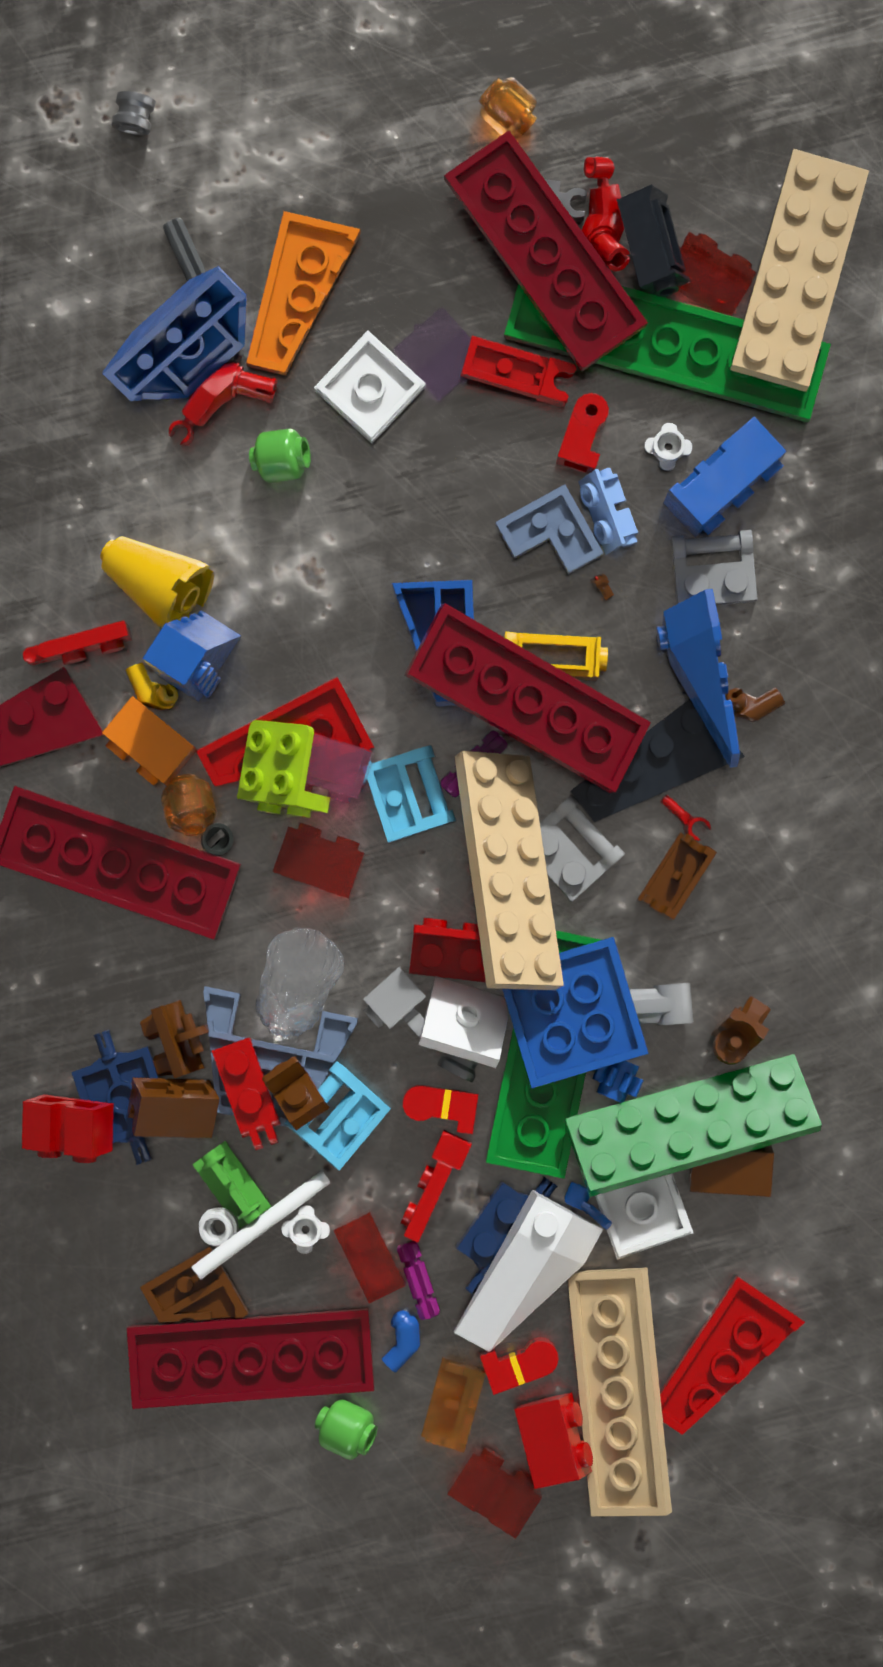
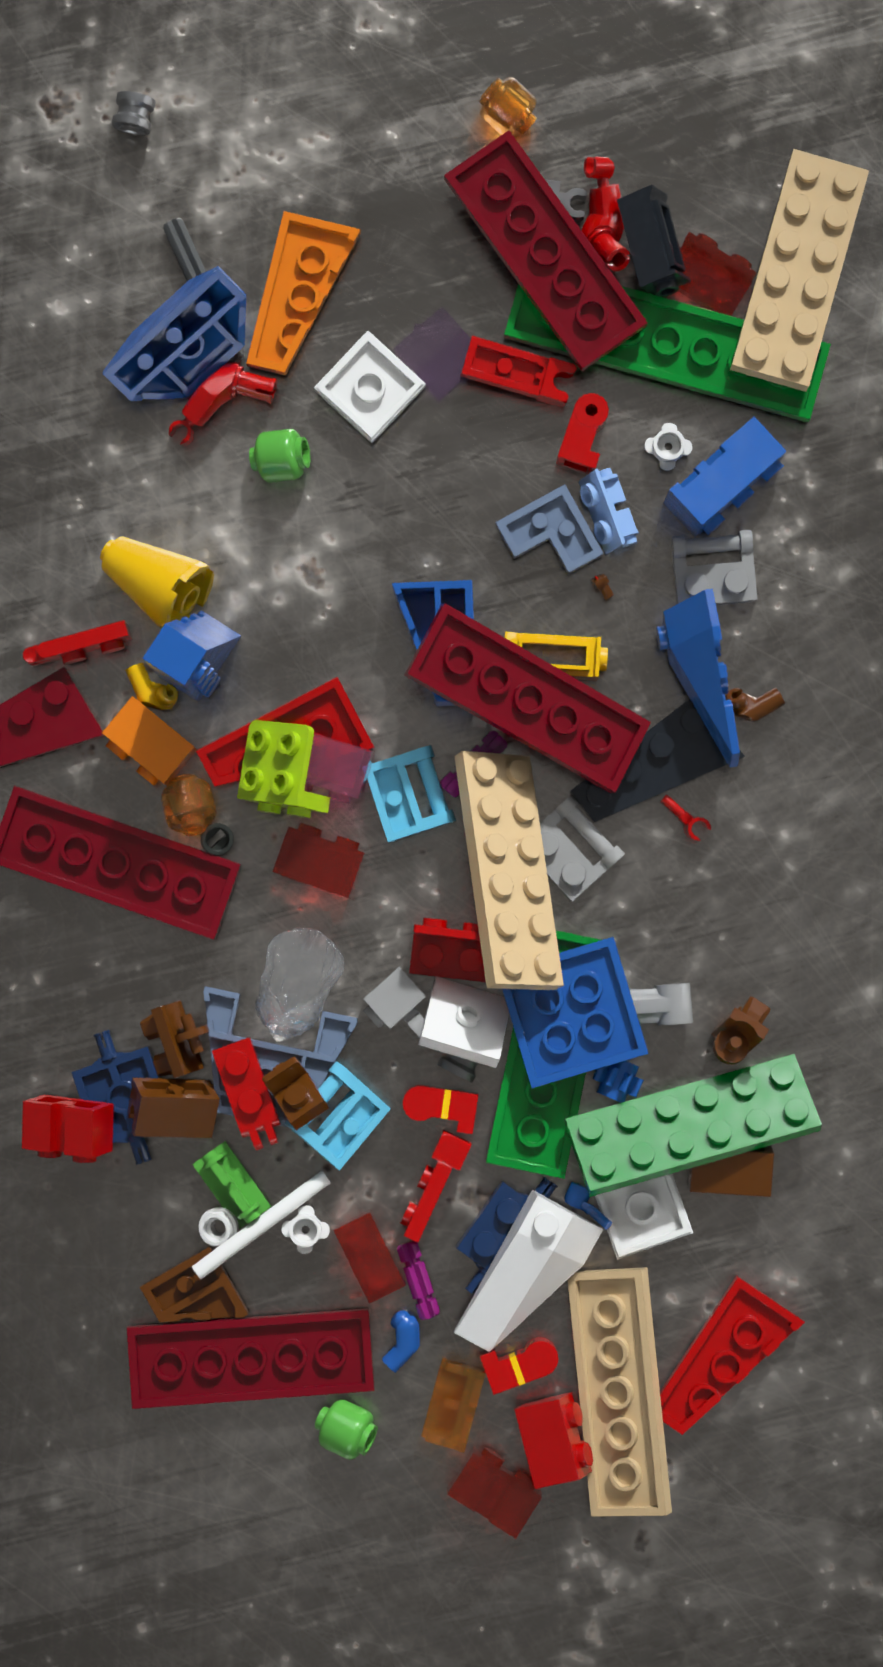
(676, 876): reddish brown hinge -> none

